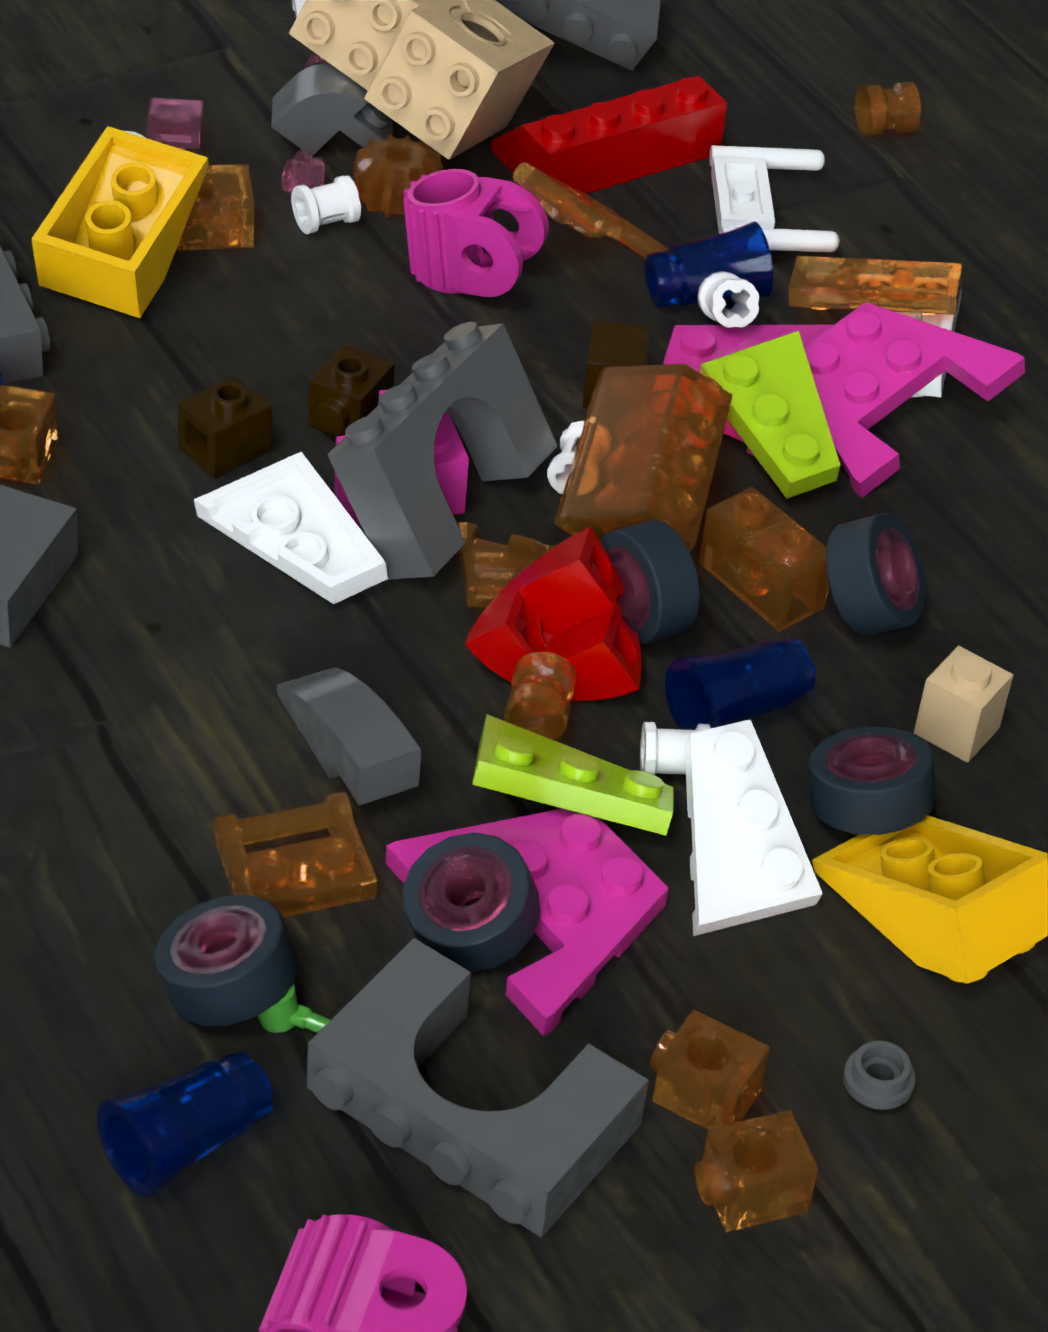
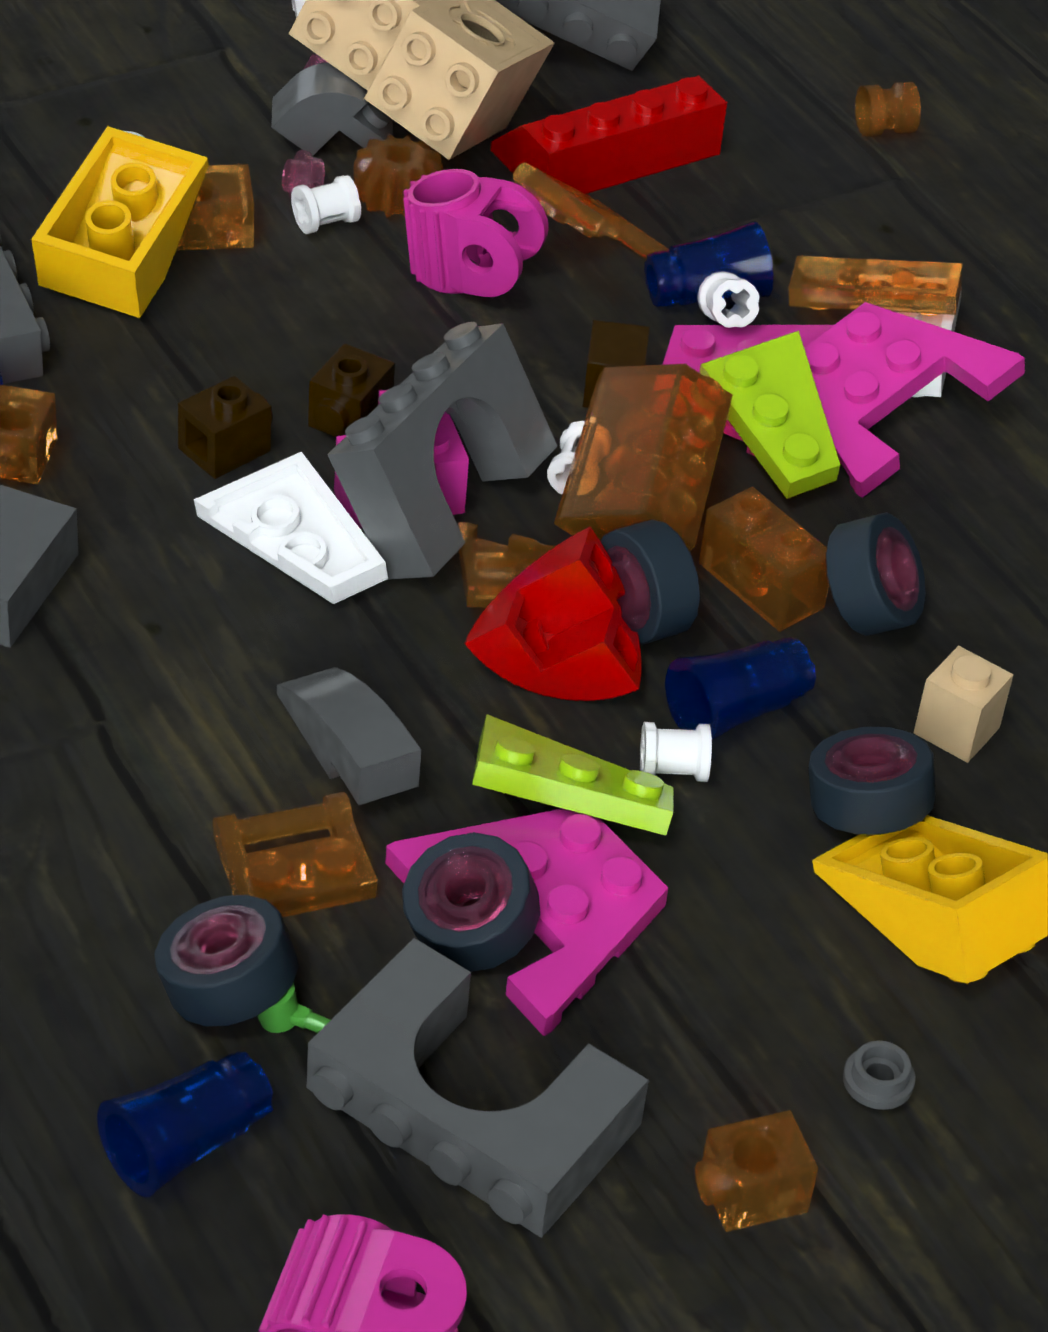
(175, 122): clear pink plate -> none
(541, 694): clear orange wheel -> none
(708, 1071): clear orange brick -> none
(743, 839): white wing -> none
(744, 193): white plate -> none

